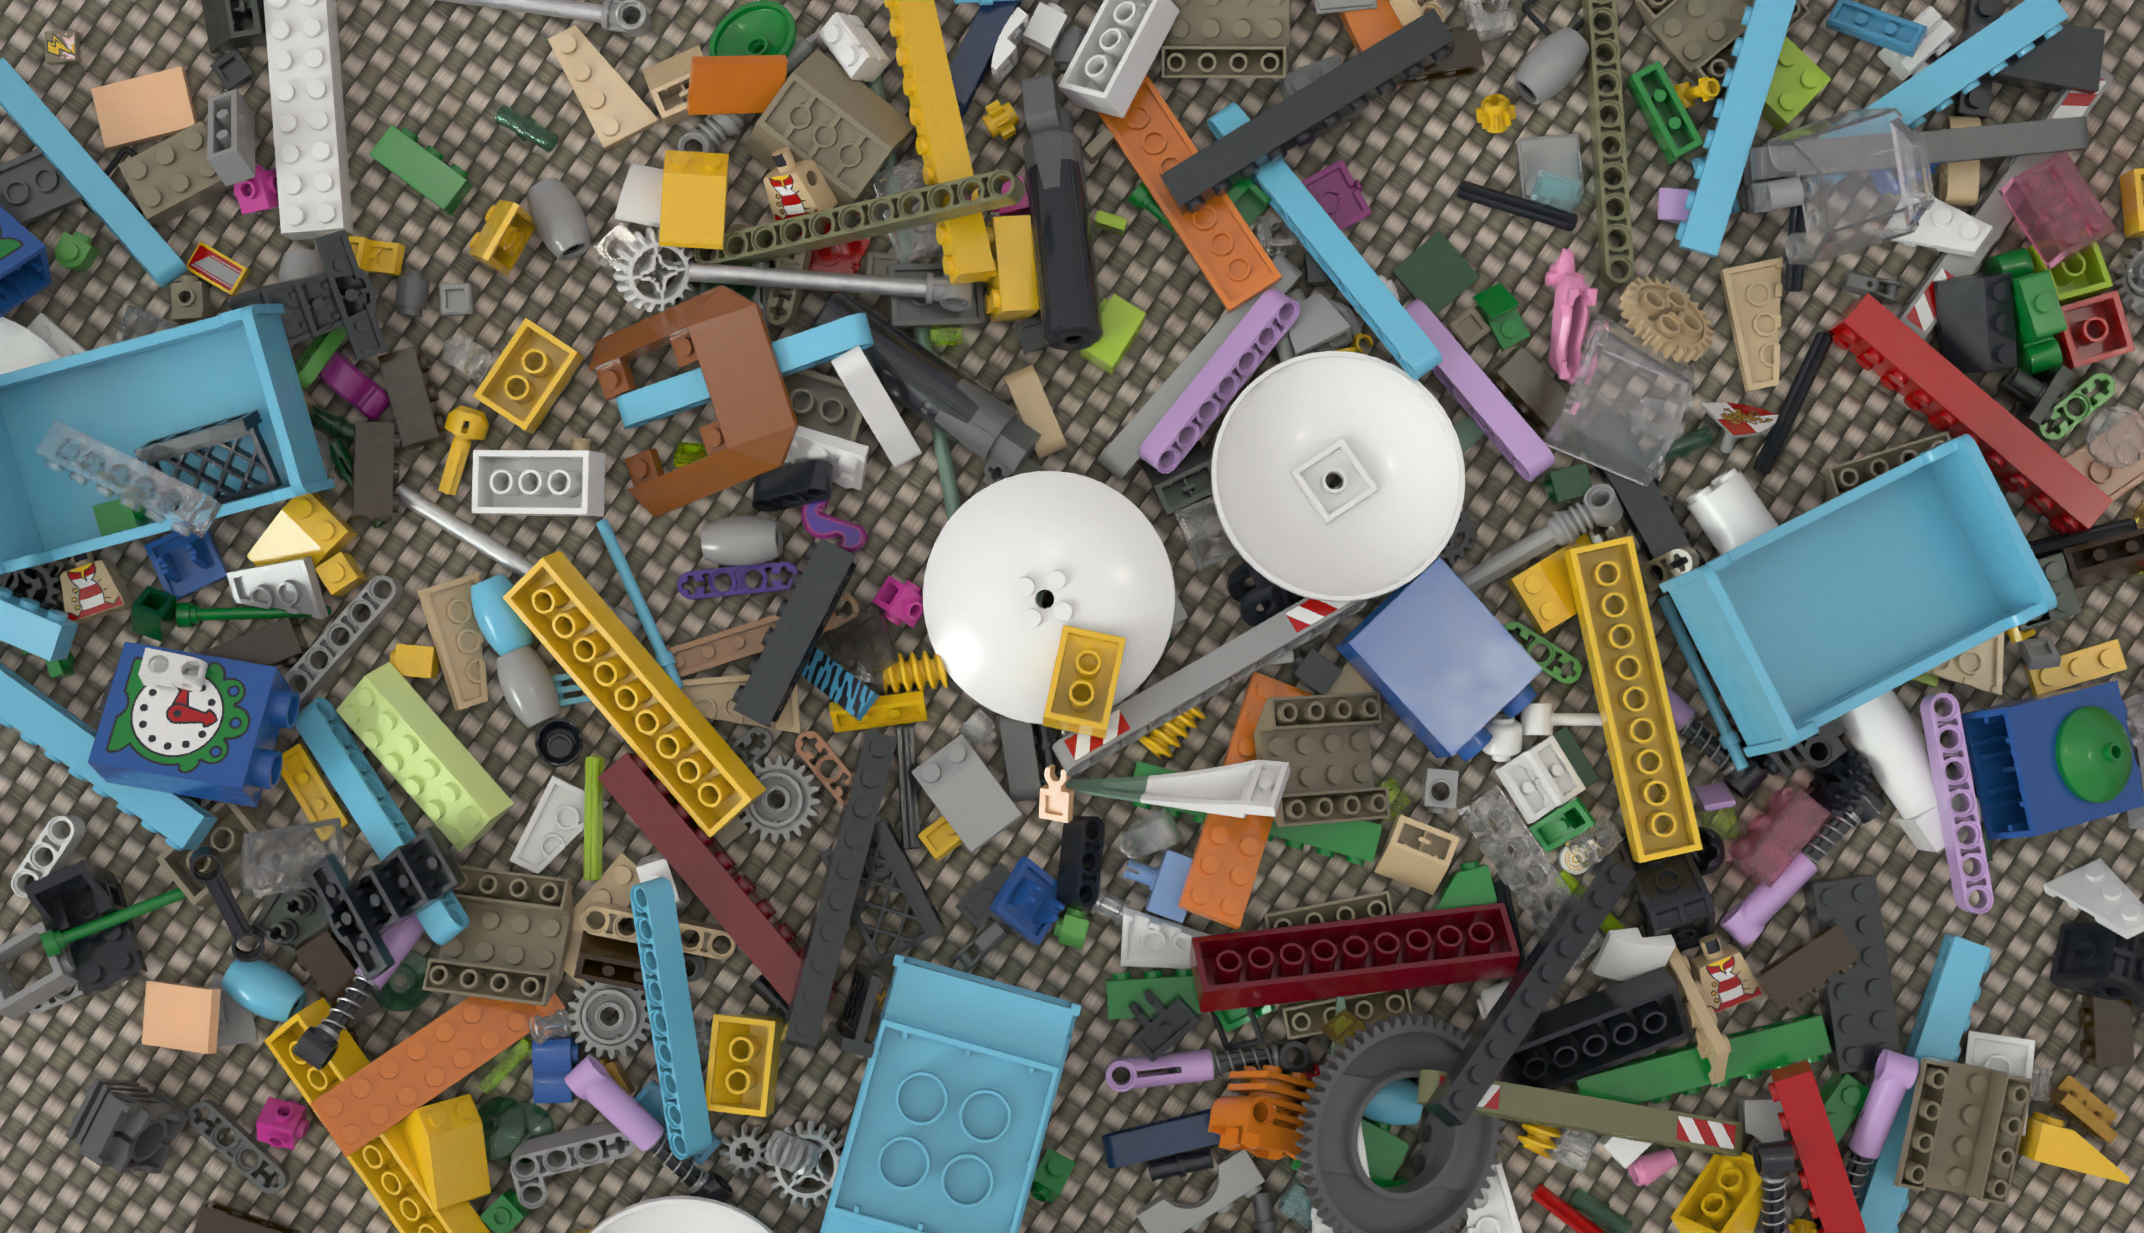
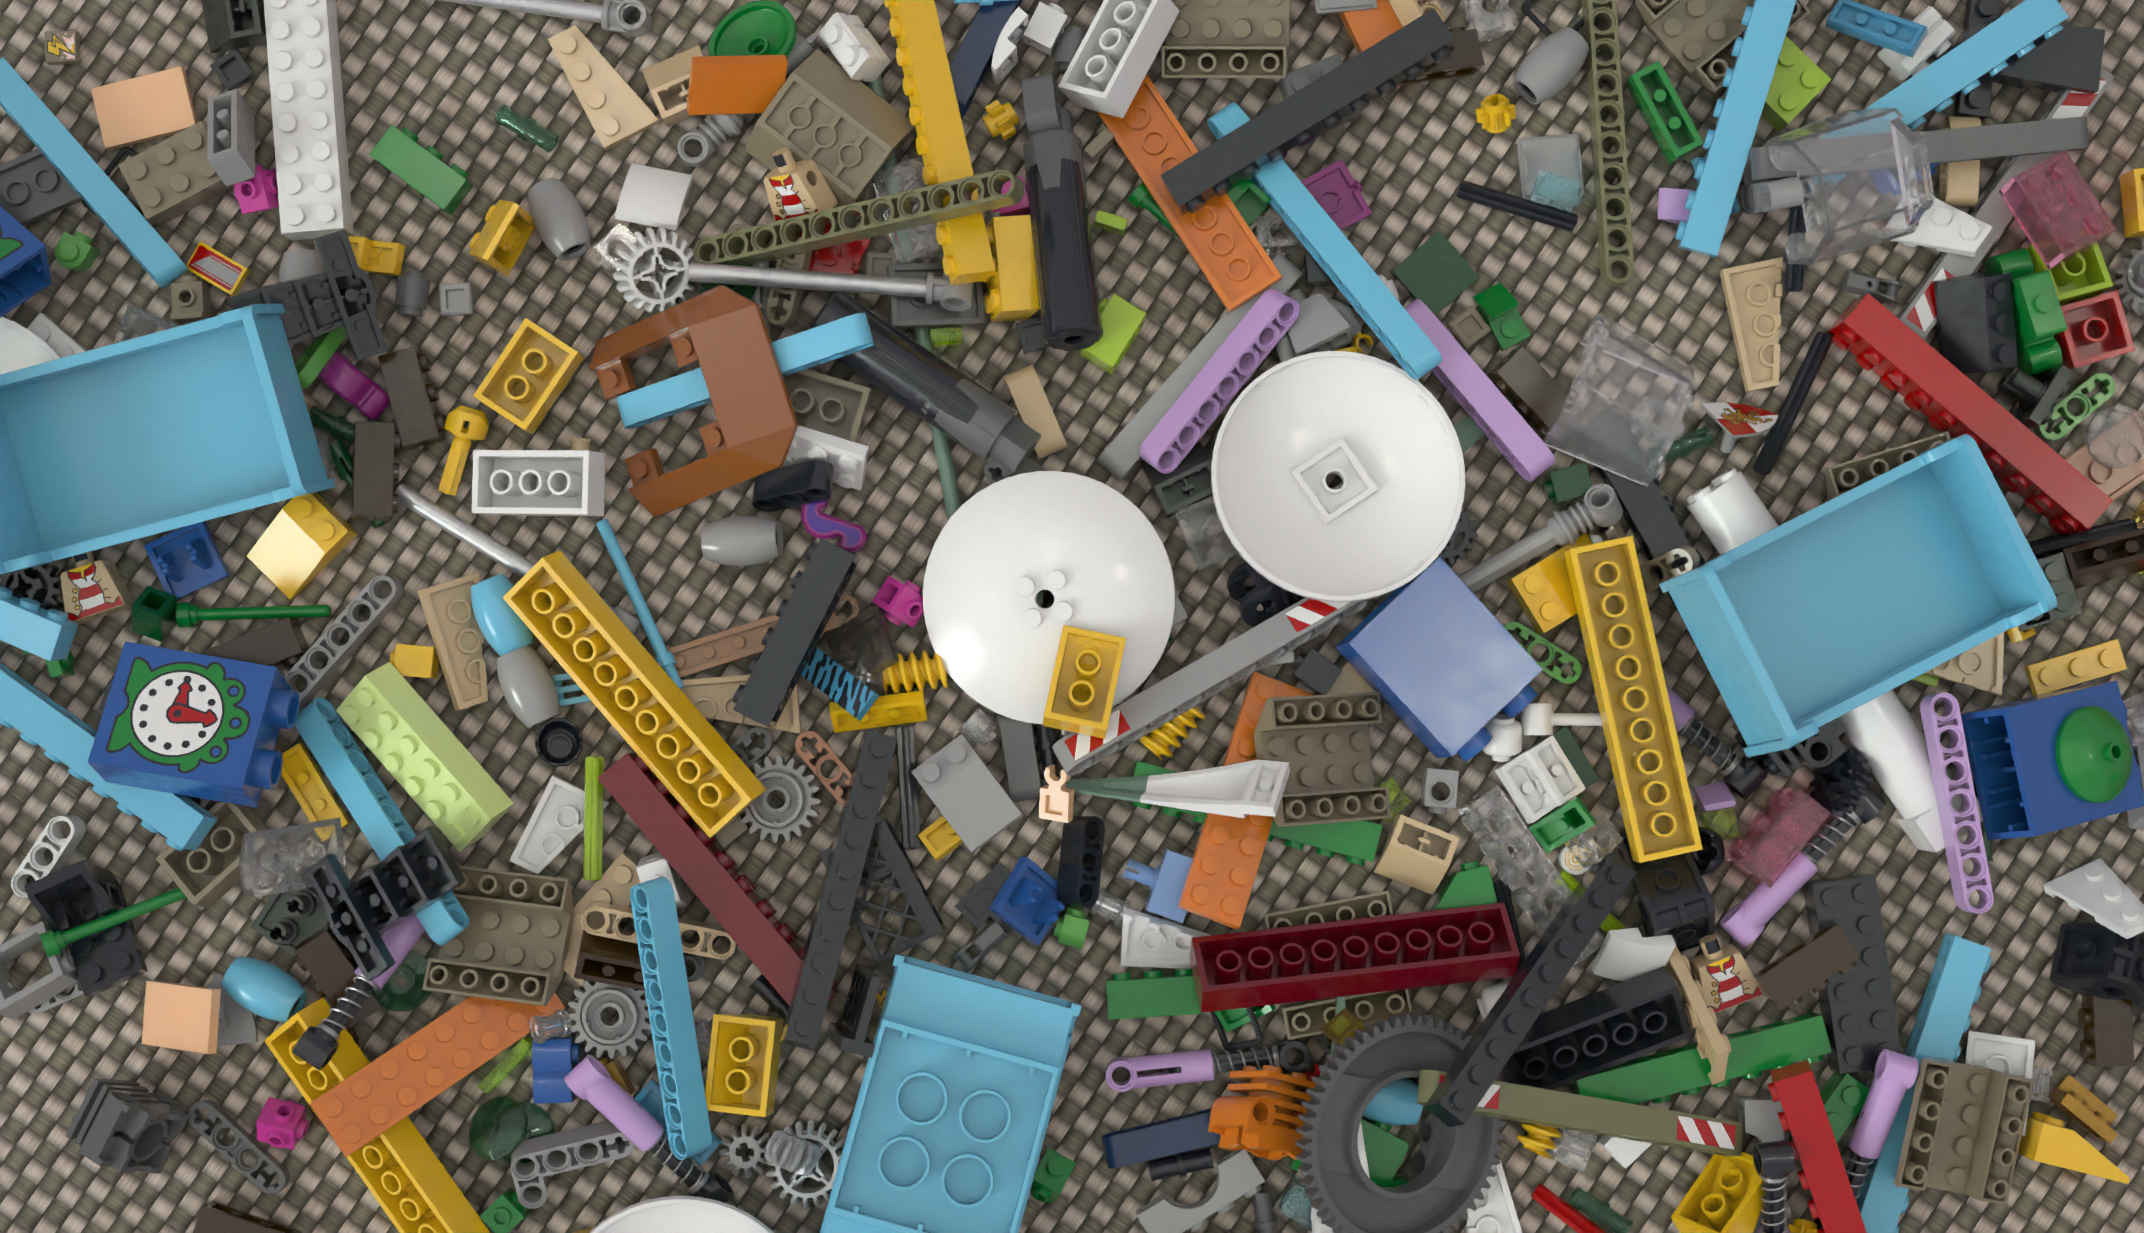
(64, 443): clear brick -> none
(115, 517): green brick -> none
(172, 670): white leg -> none
(207, 437): black fence -> none
(227, 904): black piece -> none
(280, 585): light grey wing -> none
(341, 574): yellow brick -> none
(449, 1151): yellow slope -> none
(467, 356): clear brick -> none
(688, 453): clear neon green tile -> none
(694, 199): yellow slope -> none
(738, 576): dark purple beam -> none
(876, 406): white beam -> none
(1150, 835): clear piece -> none
(1165, 1027): black hinge -> none
(1570, 315): bright pink animal -> none
(1651, 1166): bright pink cone -> none
(1666, 319): tan gear -> none
(1707, 89): yellow bar -> none
(1729, 738): medium azure bar -> none
(2039, 653): light grey tile -> none

